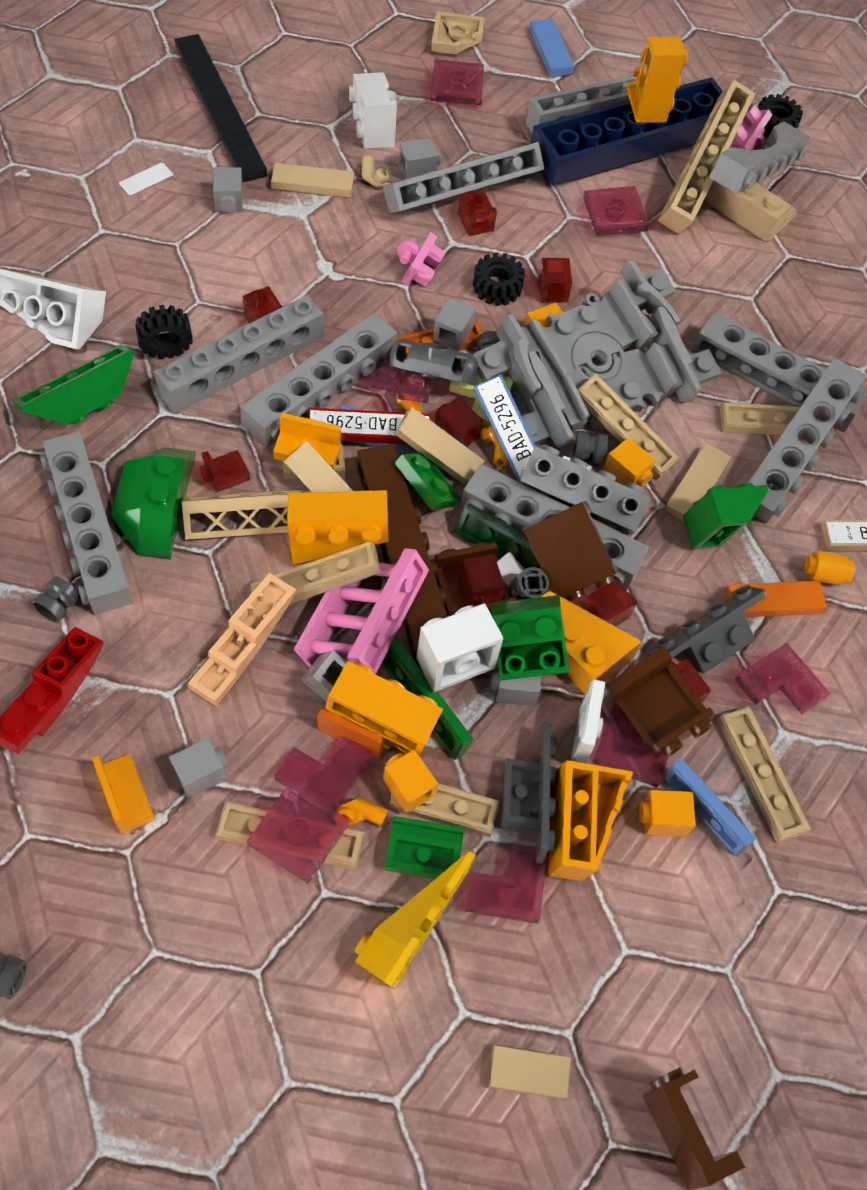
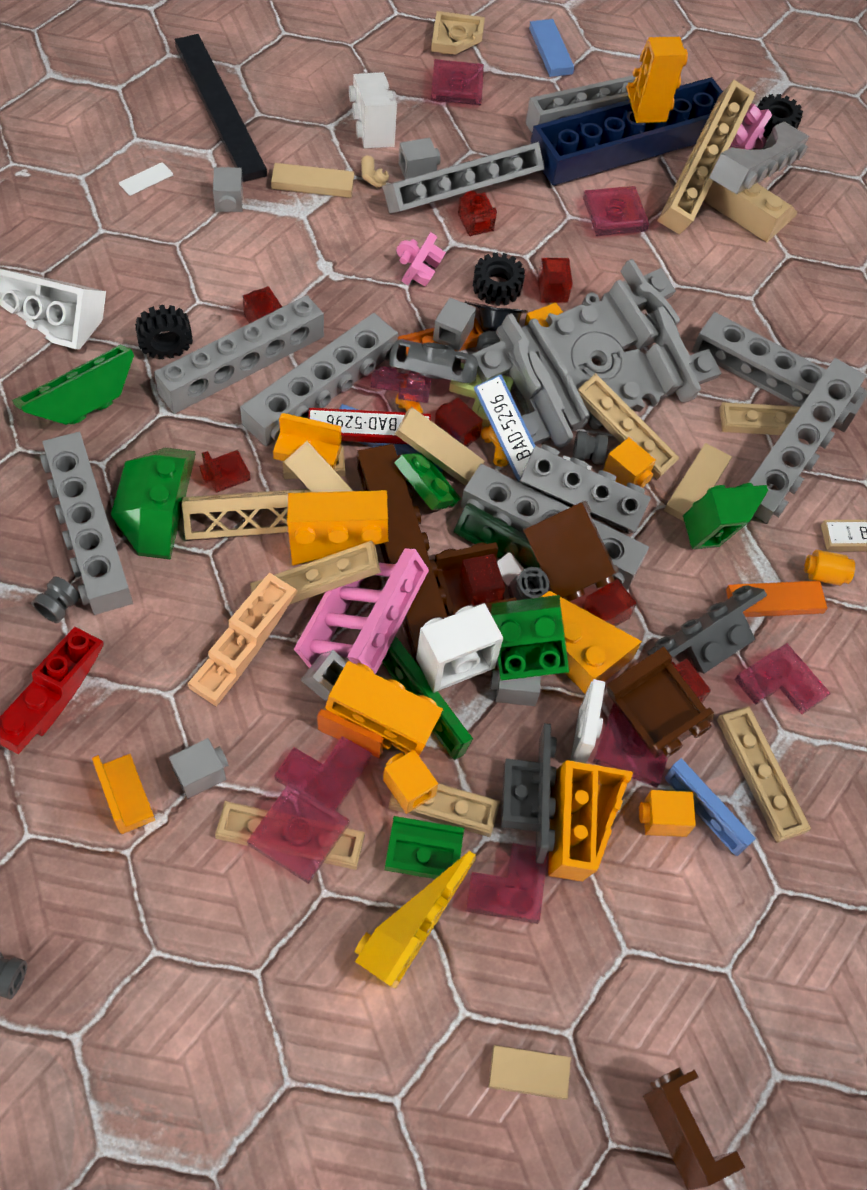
(360, 810): light orange arm -> none
(493, 317): none -> black piece

